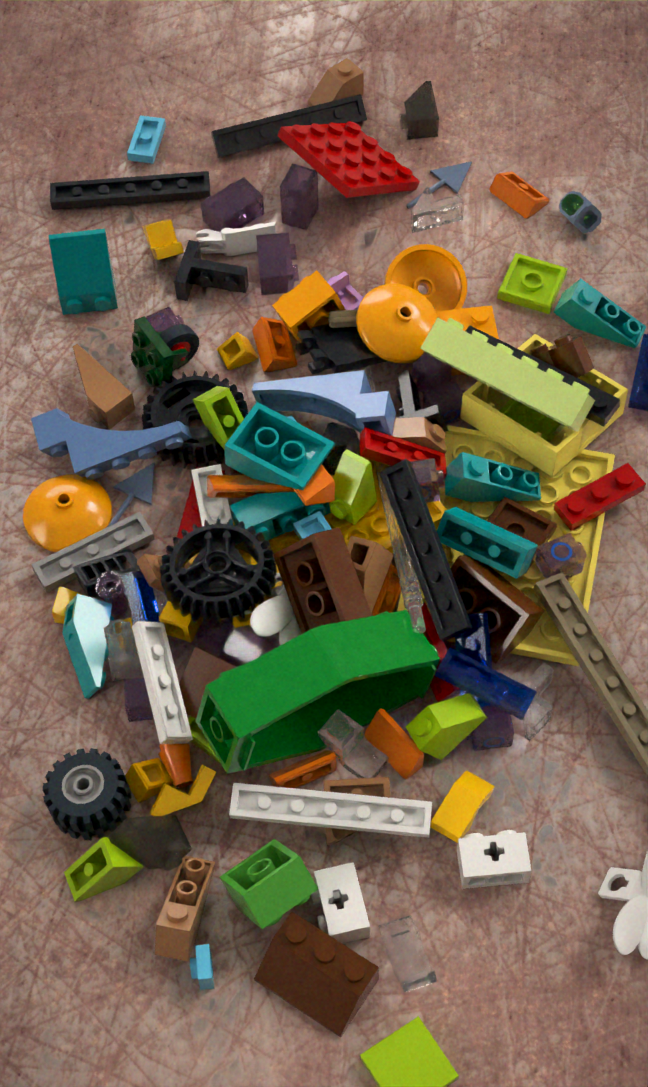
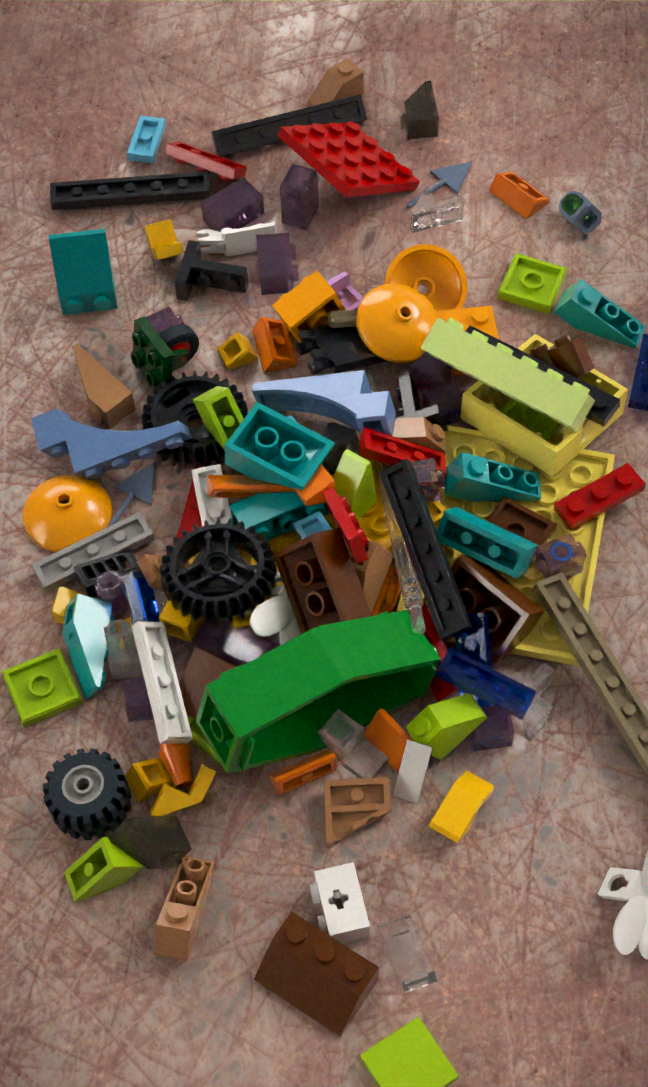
(42, 687): none -> lime tile
(202, 967): medium azure plate -> none
(205, 161): none -> red plate
(269, 883): bright green brick -> none
(331, 810): white plate -> none
(348, 523): none -> red plate
(412, 771): none -> white sticker
(479, 869): white brick -> none

